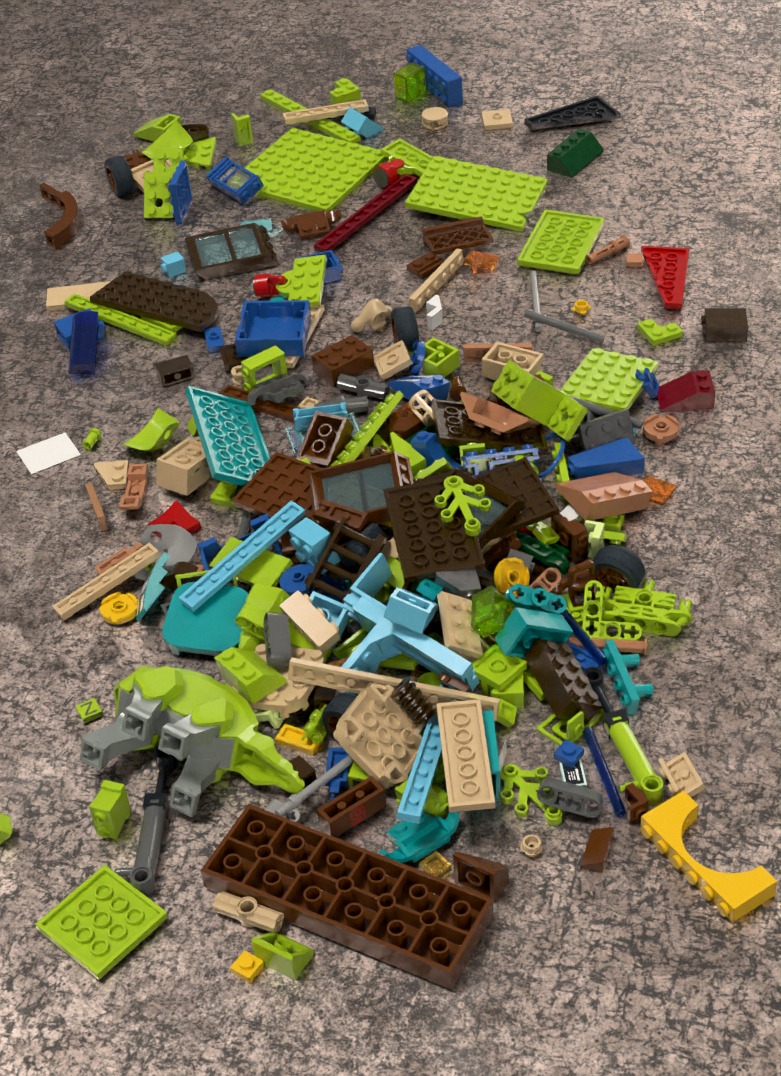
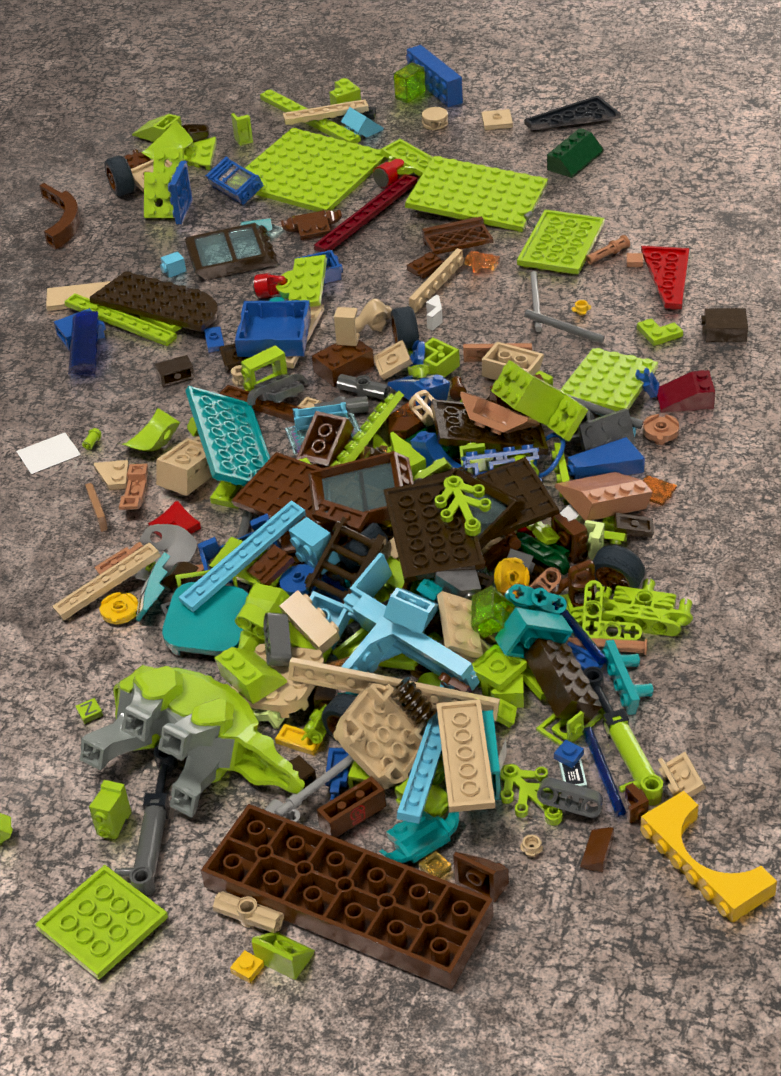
(270, 566): none -> reddish brown plate
(345, 326): none -> tan panel
(419, 371): none -> lime plate
(634, 525): none -> dark brown plate

